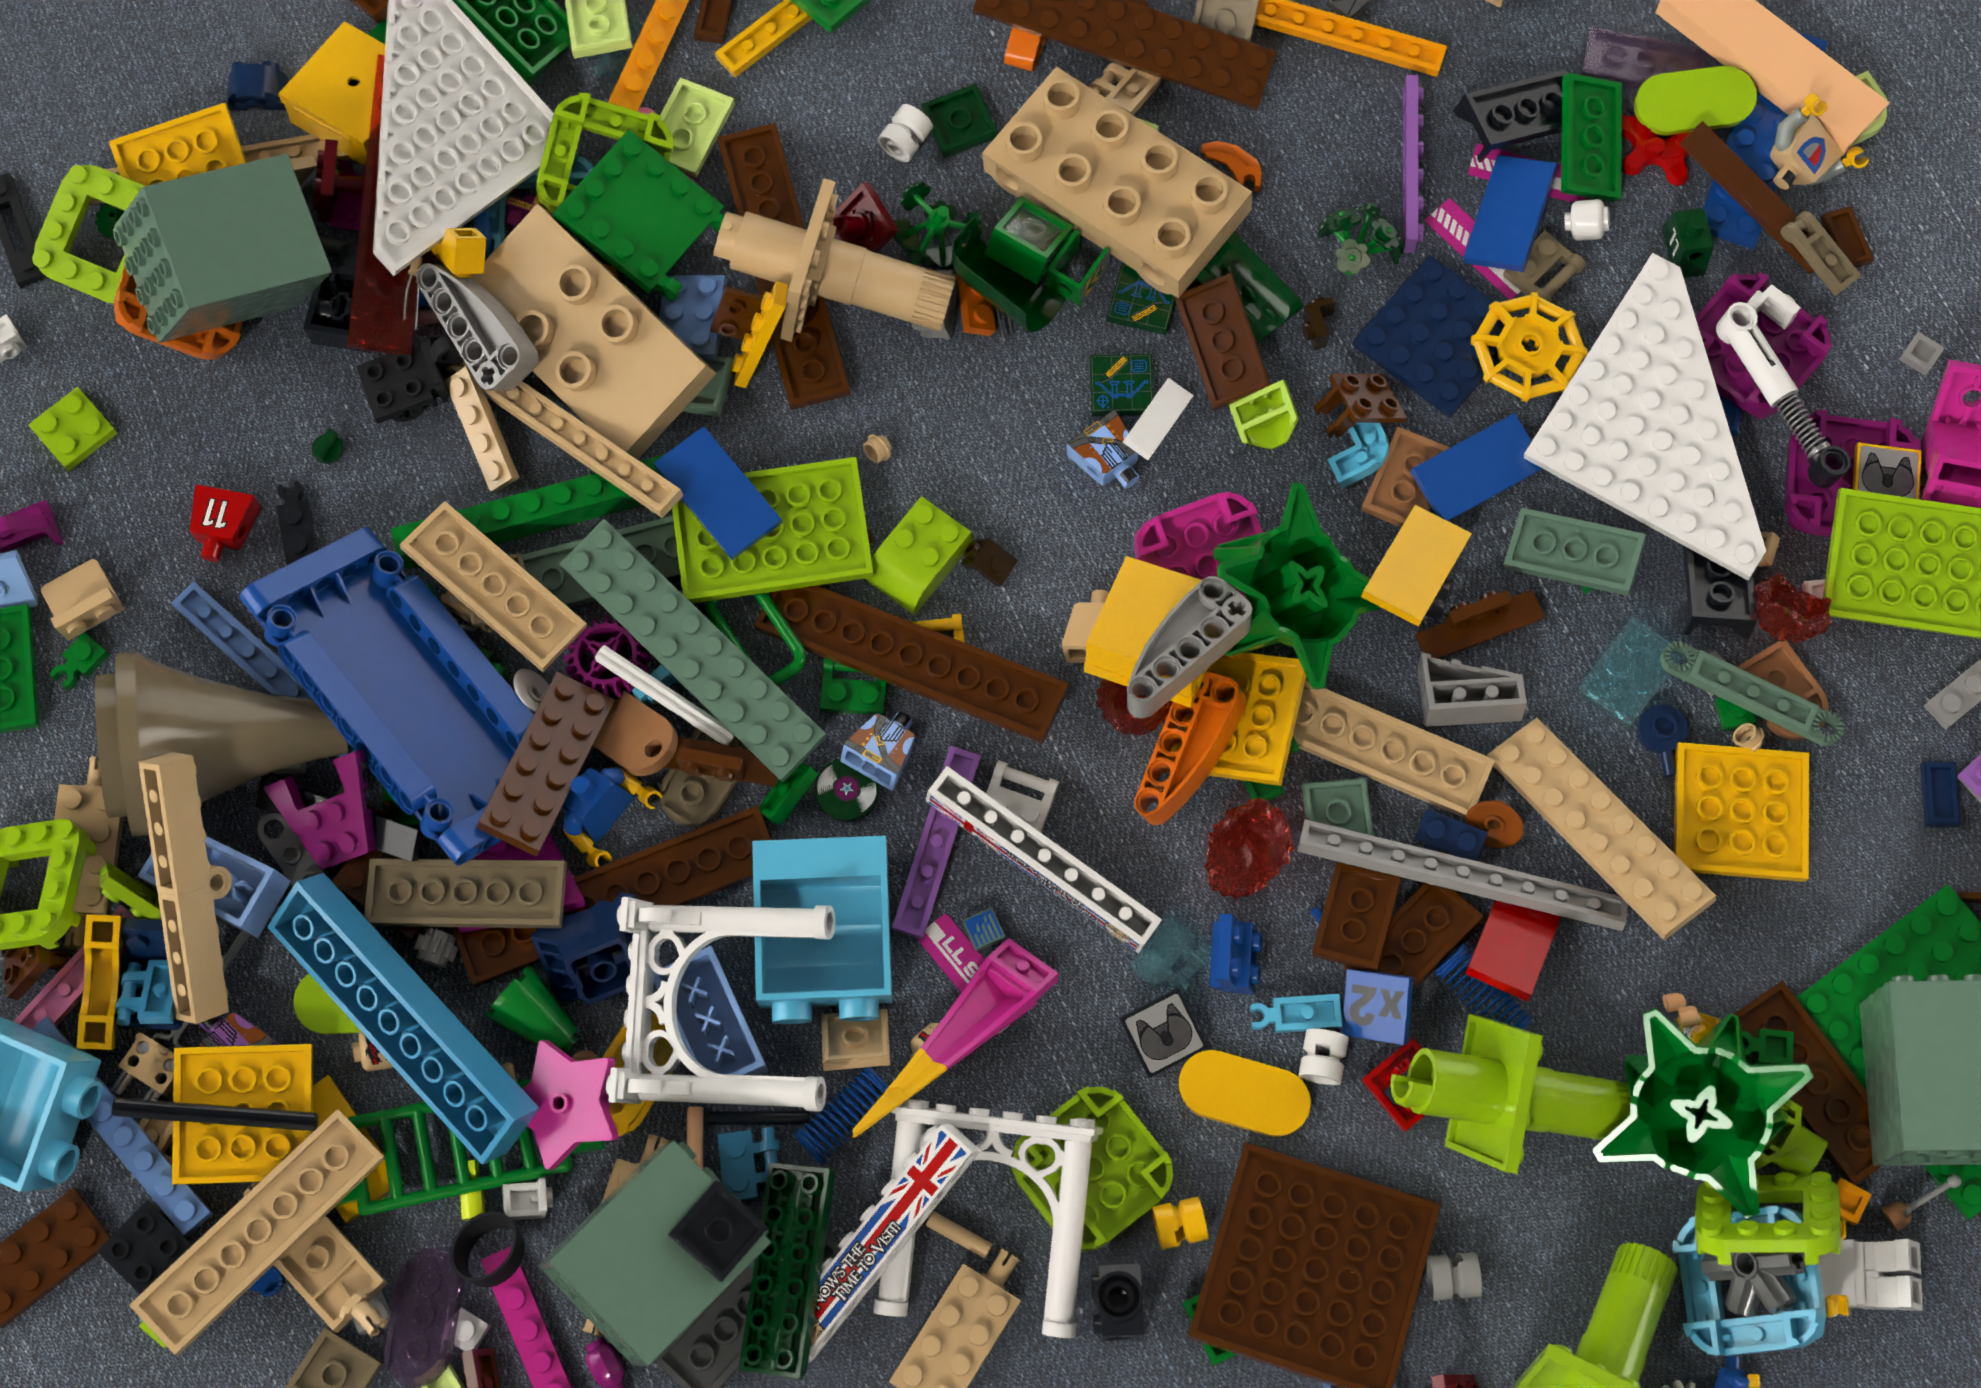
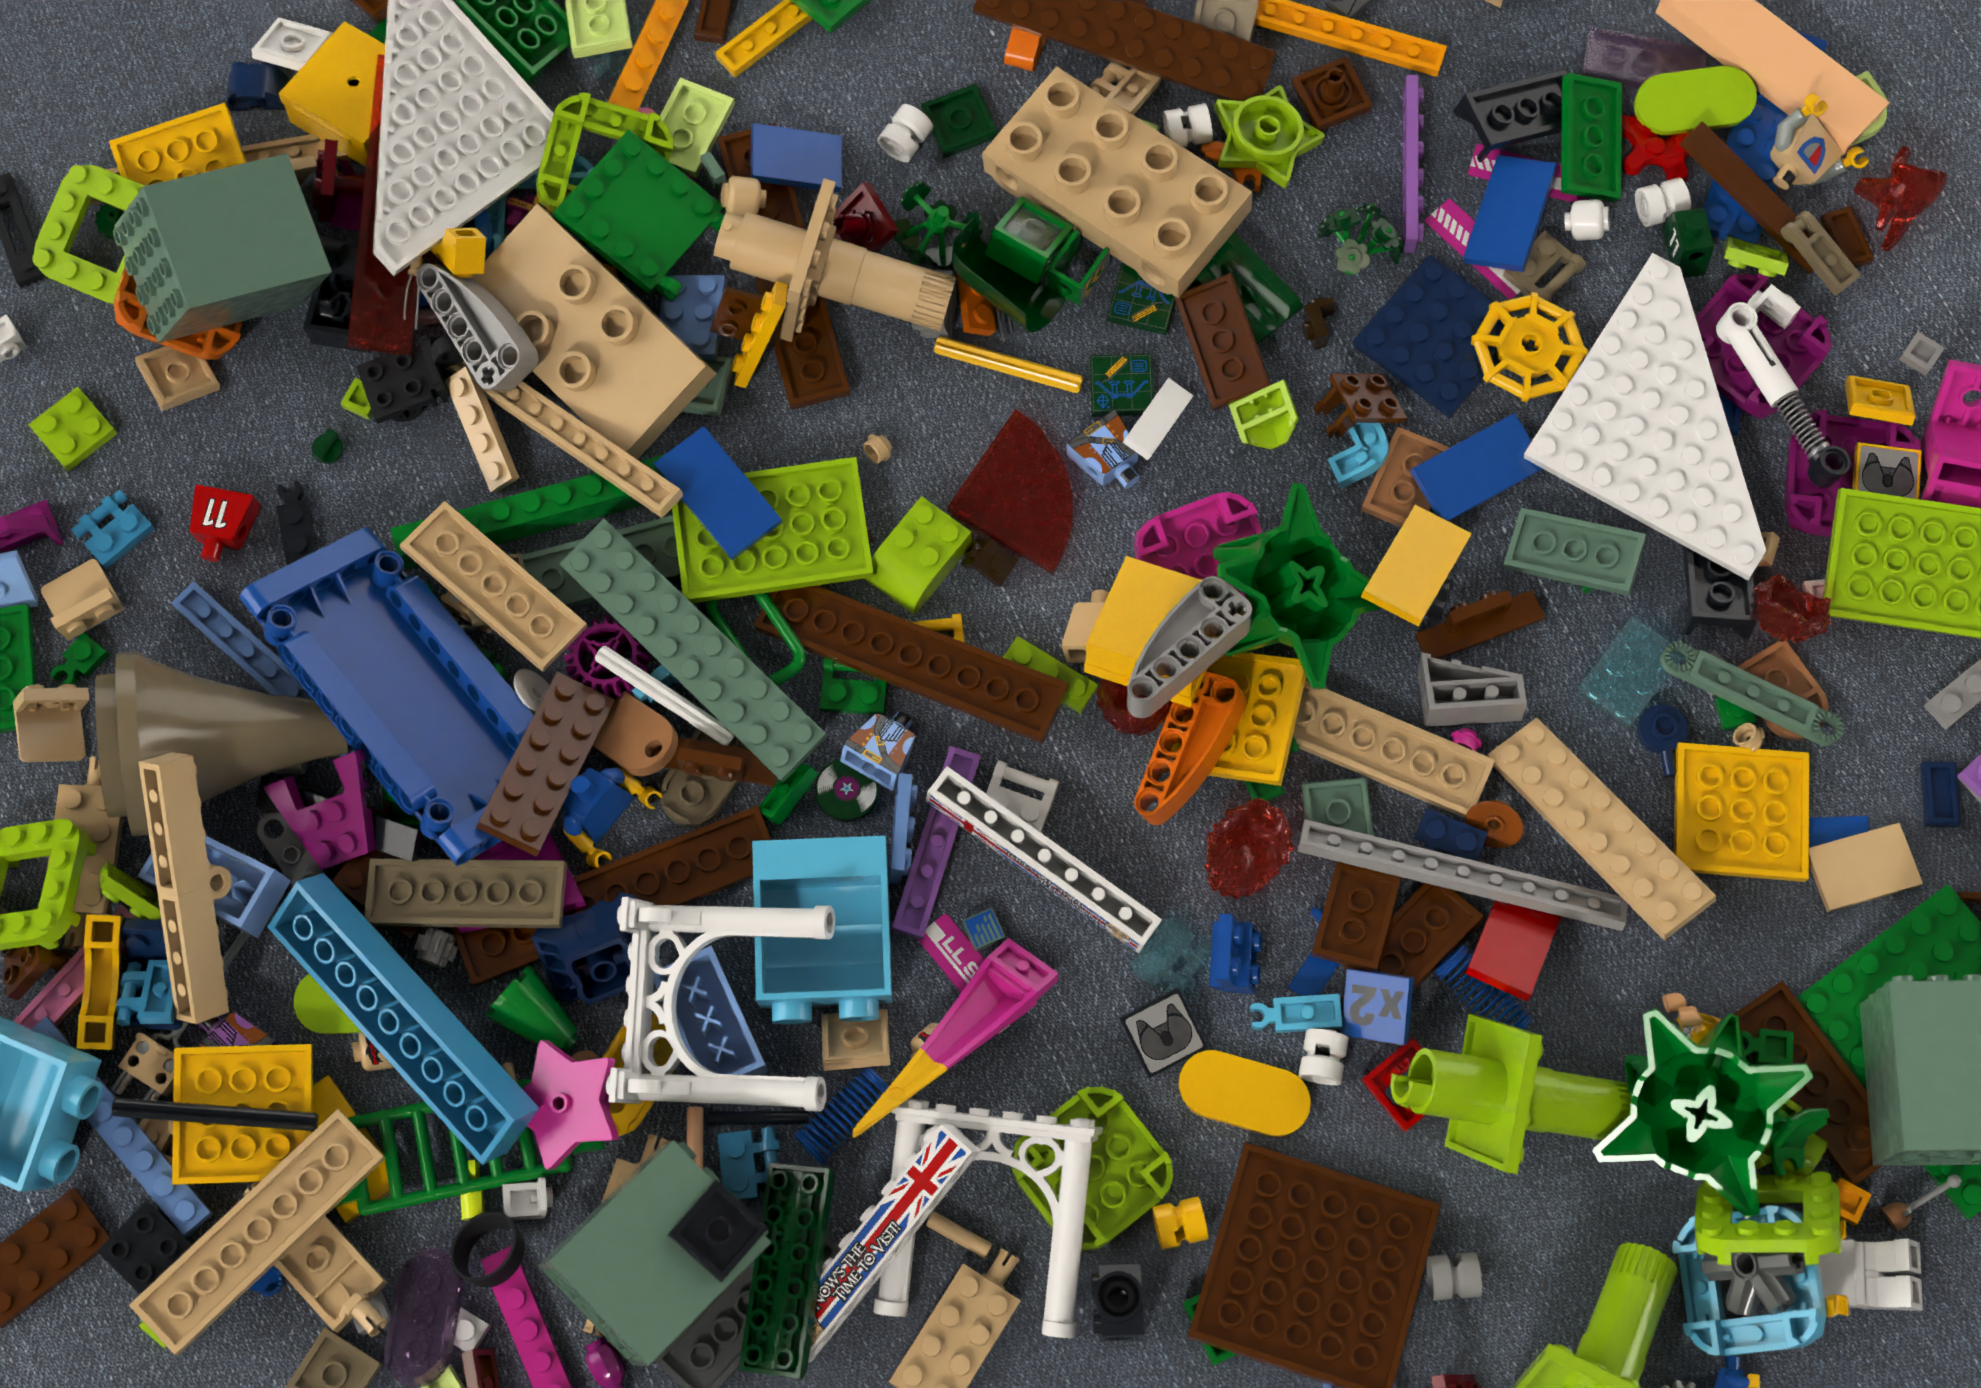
(50, 723): none -> tan bracket
(118, 535): none -> dark azure plate
(176, 376): none -> tan plate
(289, 44): none -> white plate
(356, 400): none -> lime plate
(713, 171): none -> sand green tile
(742, 195): none -> tan head
(795, 157): none -> blue tile
(902, 829): none -> medium blue plate
(1008, 364): none -> yellow axle
(1020, 494): none -> clear red plate
(1028, 655): none -> lime plate
(1198, 125): none -> white wheel
(1265, 135): none -> lime plate
(1312, 976): none -> blue sticker
(1332, 94): none -> reddish brown plate
(1467, 738): none -> dark pink plate
(1657, 202): none -> white wheel
(1743, 253): none -> lime plate
(1792, 1138): none -> green piece
(1834, 828): none -> blue sticker
(1863, 867): none -> tan tile
(1879, 400): none -> yellow tile
(1901, 195): none -> clear red piece

